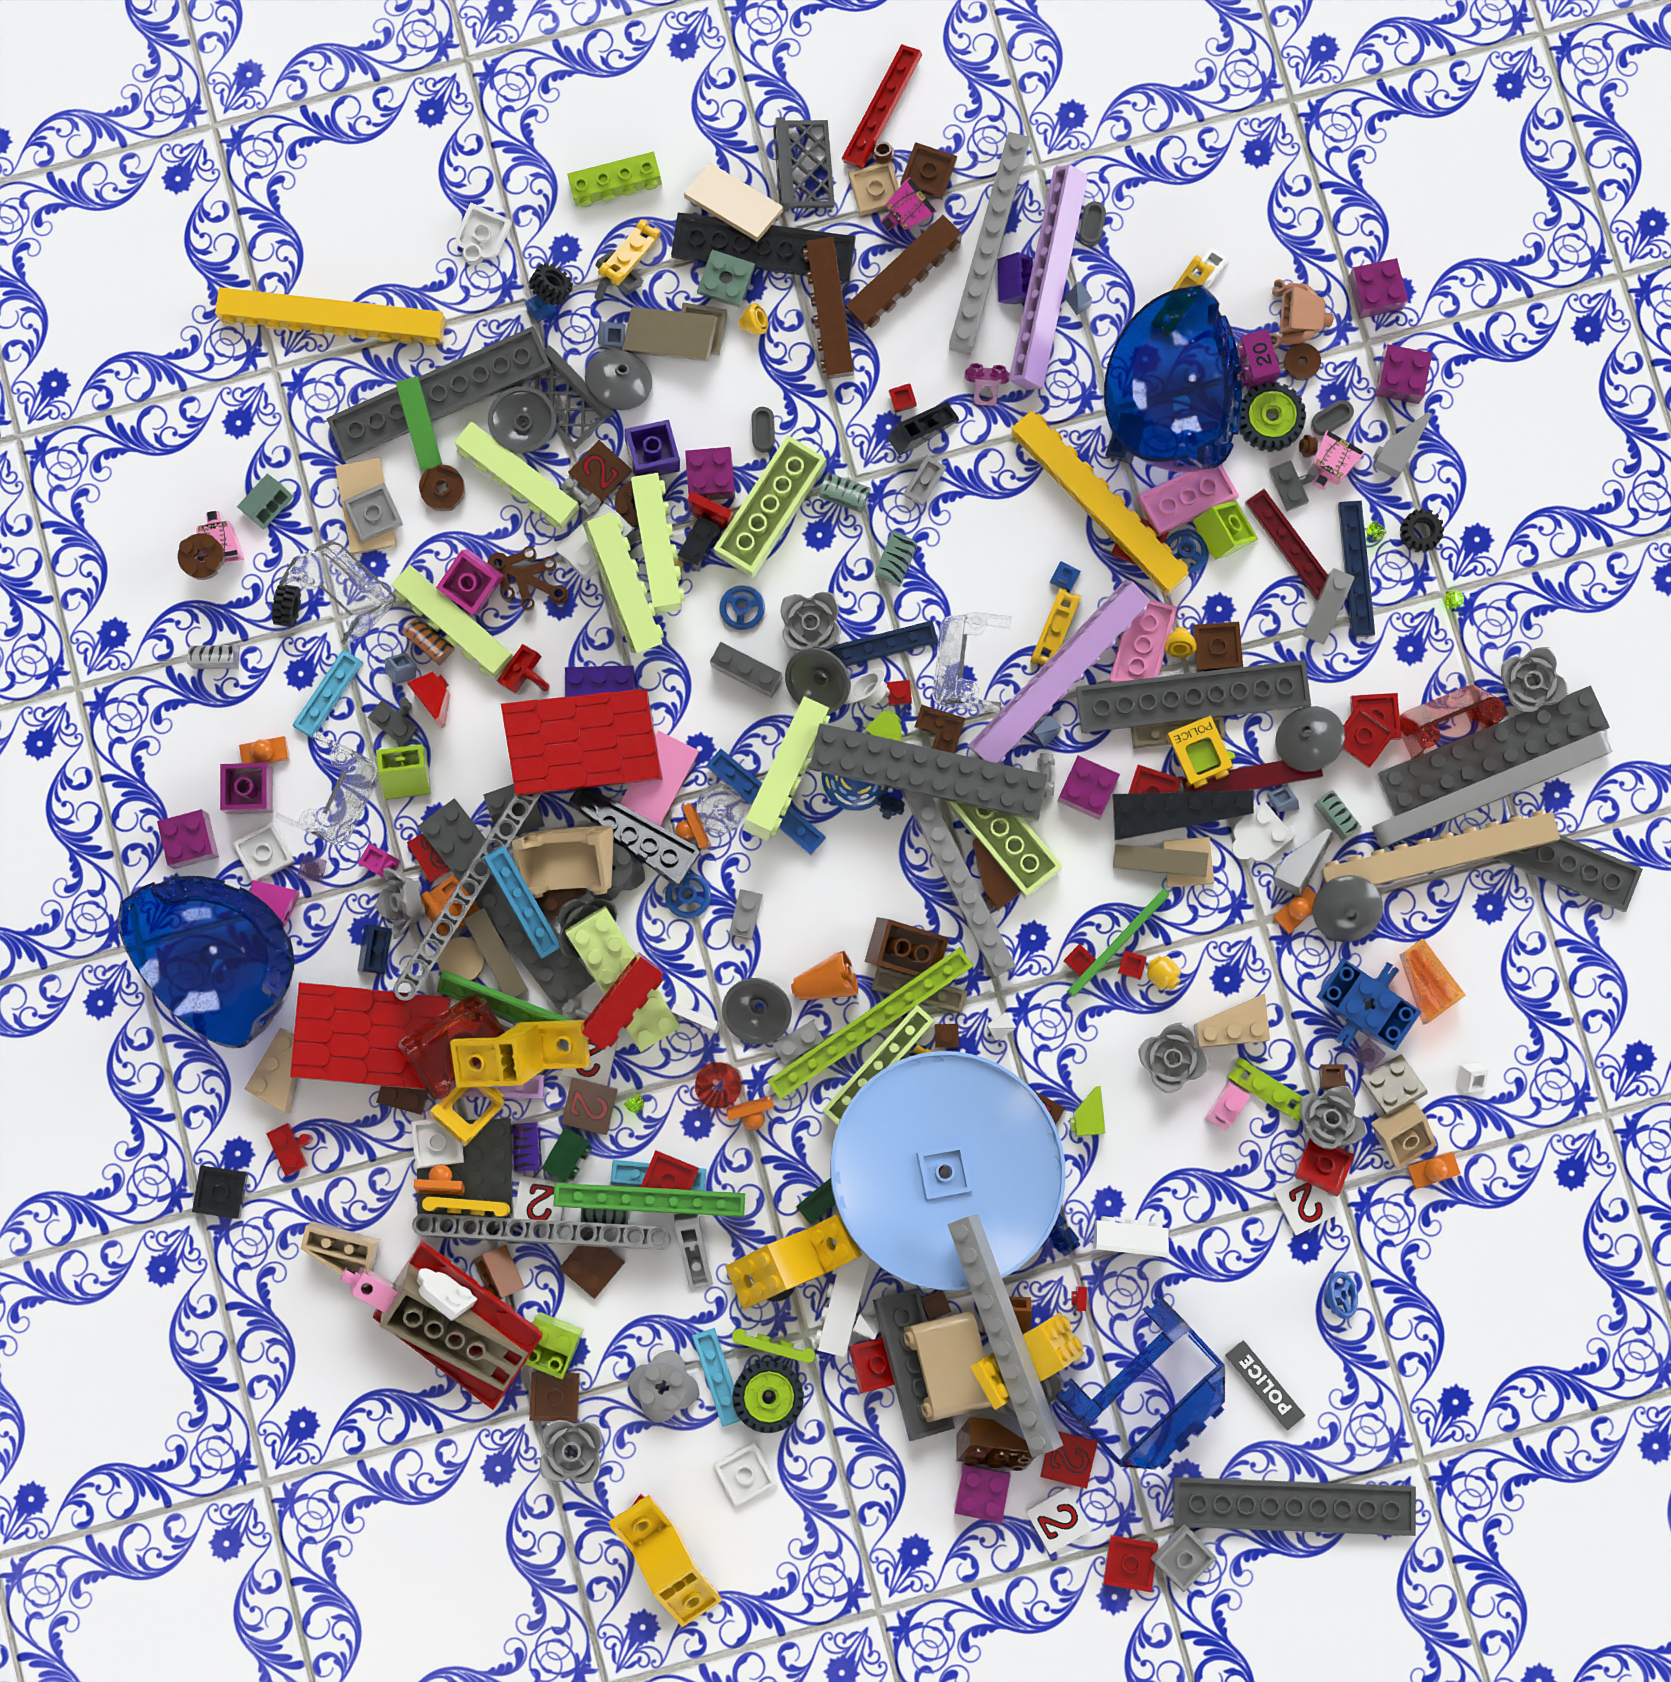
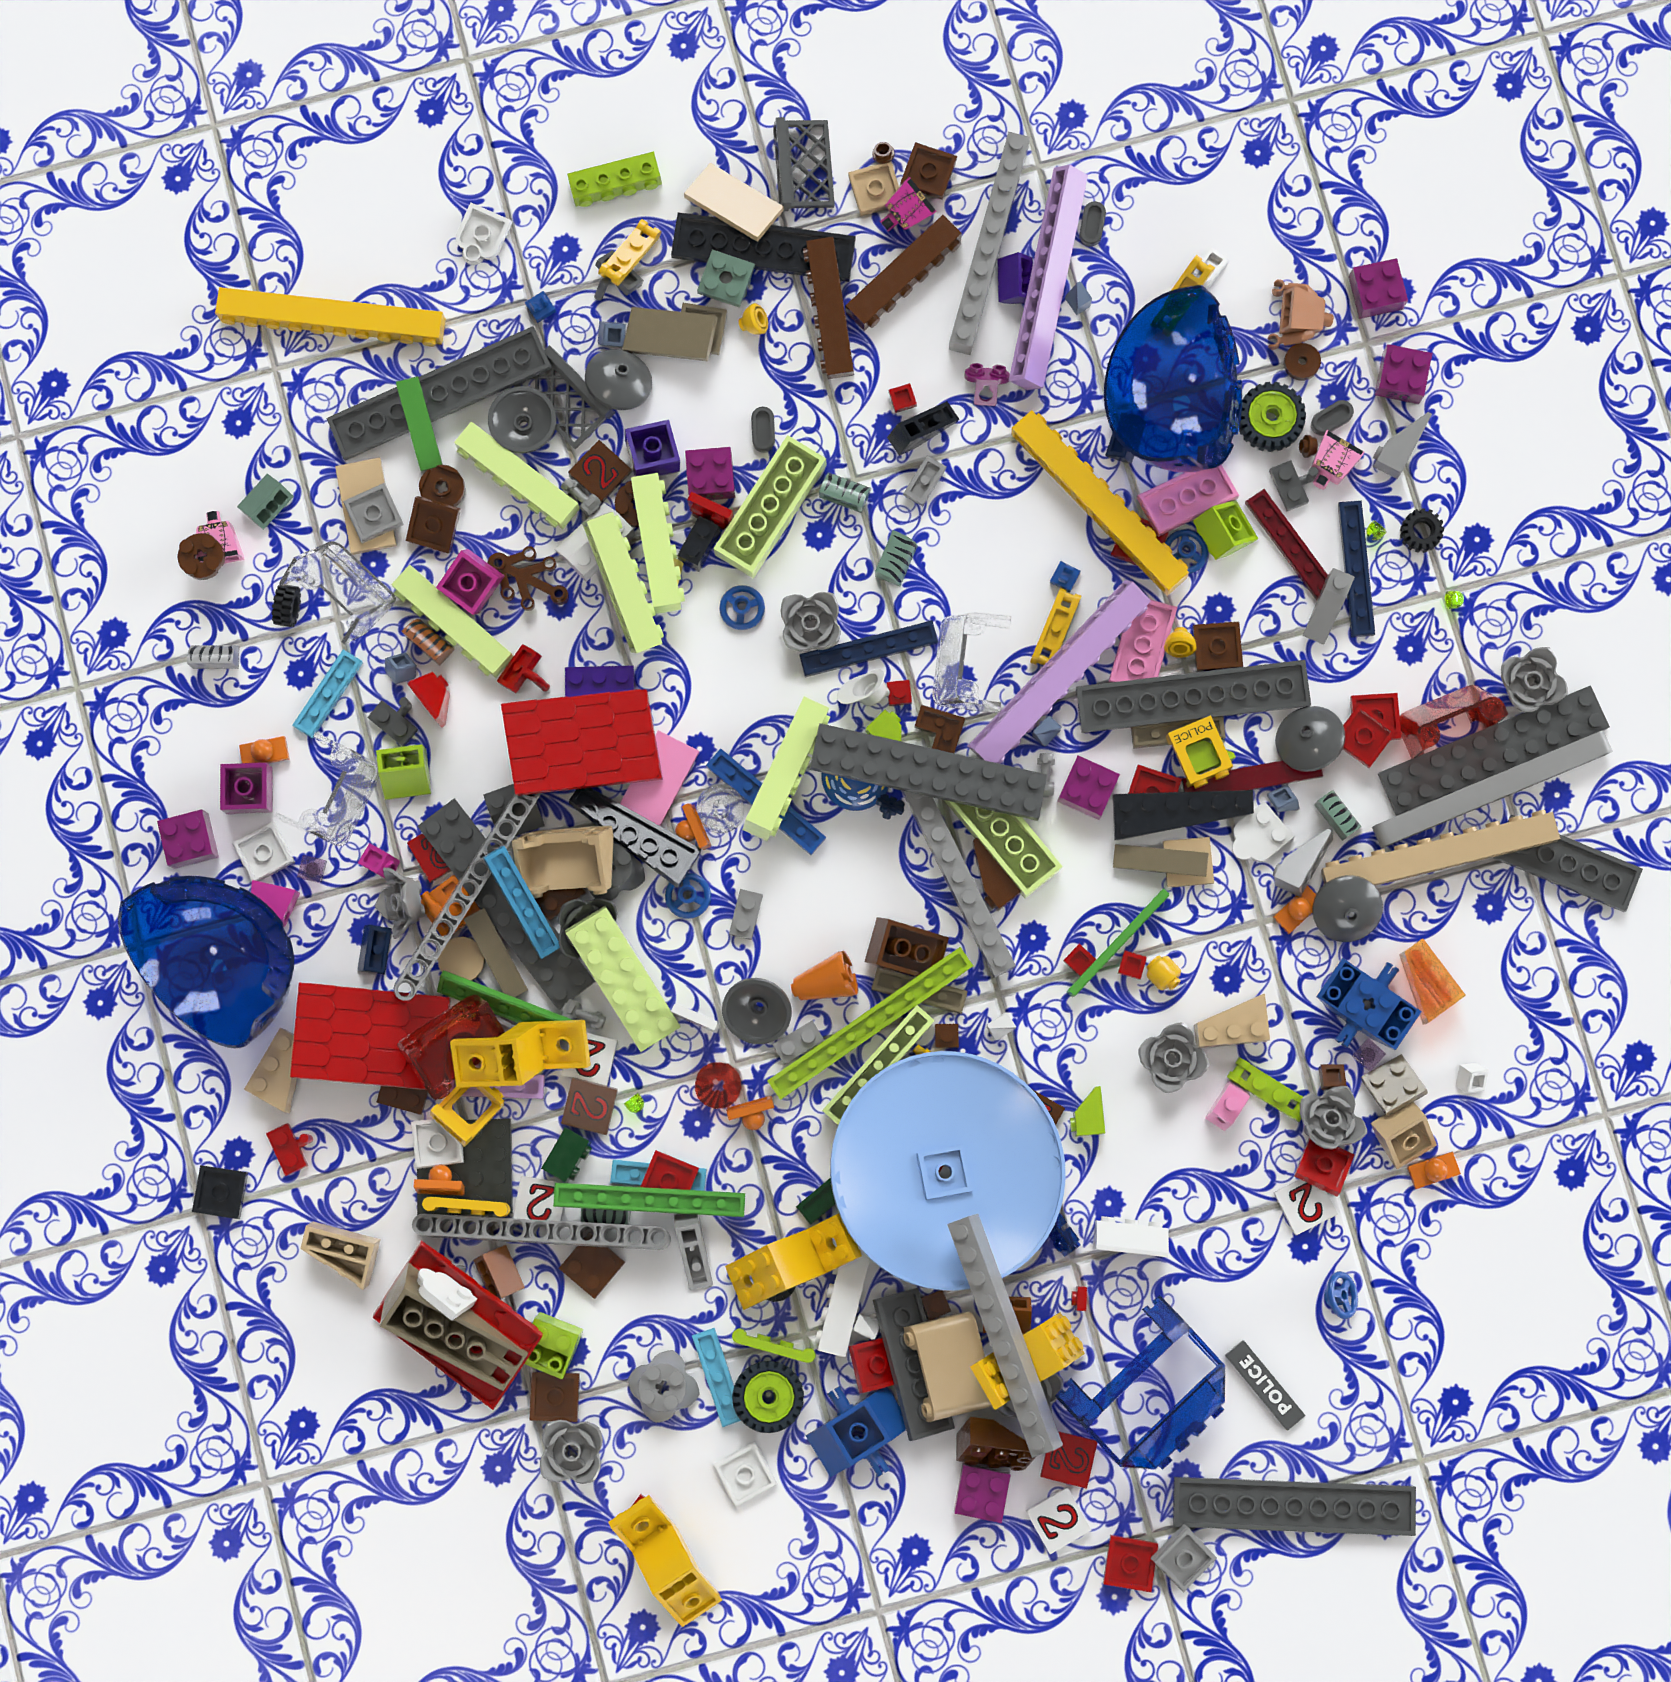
(377, 1294): bright pink torso -> none
(433, 524): none -> reddish brown plate
(527, 1147): dark purple brick -> none
(550, 284): black tyre -> none
(621, 1000): red brick -> none
(746, 669): dark grey brick -> none
(805, 678): dark grey dish -> none
(840, 1448): none -> blue slope
(882, 106): red plate -> none
(1257, 359): magenta brick -> none

